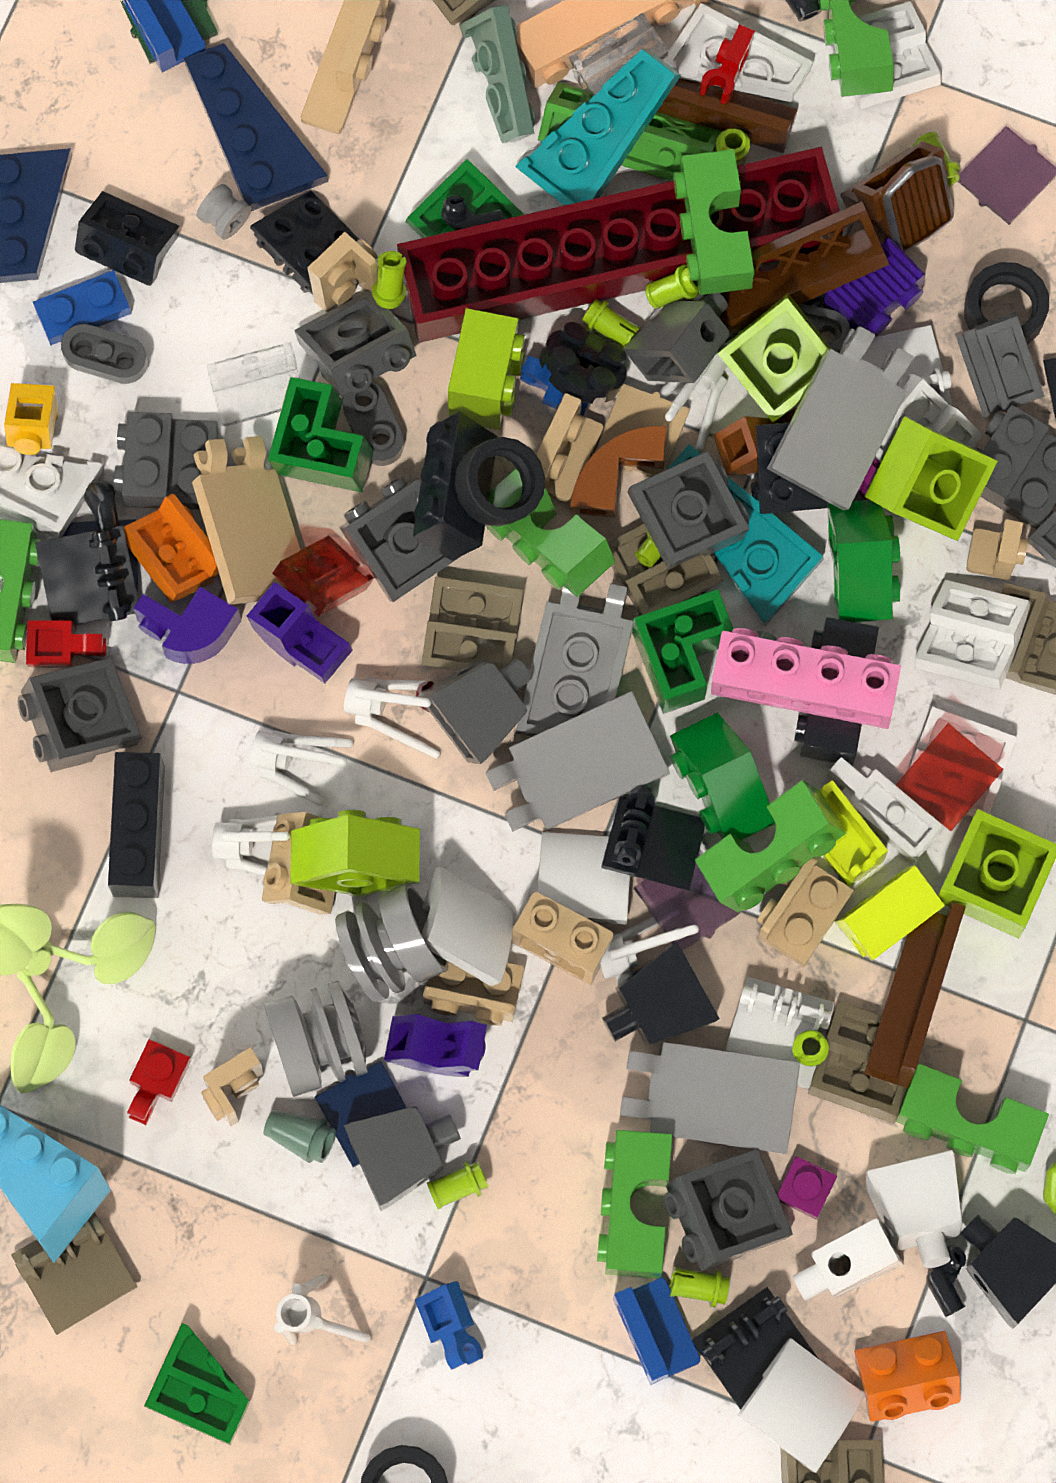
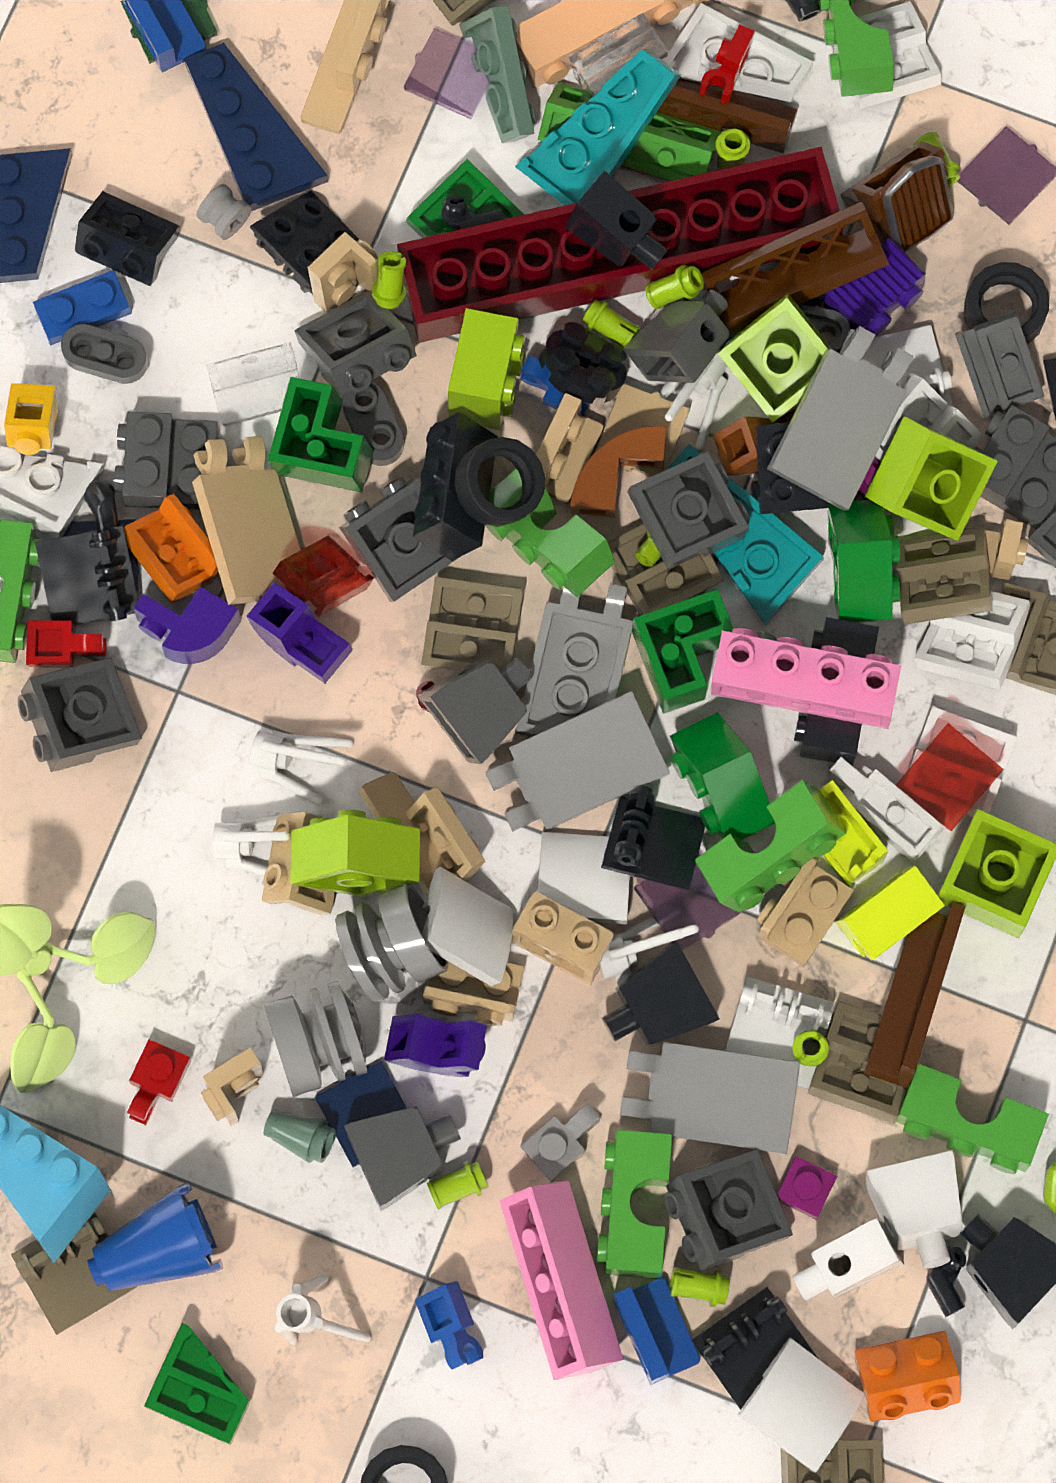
(136, 825): black brick -> none
(157, 1245): none -> blue cone
(369, 698): white plant -> none
(442, 835): none -> tan bracket
(448, 75): none -> piece
(557, 1145): none -> light grey plate
(561, 1280): none -> bright pink brick
(616, 223): none -> black torso
(719, 258): bright green arch -> none
(944, 576): none -> dark tan slope

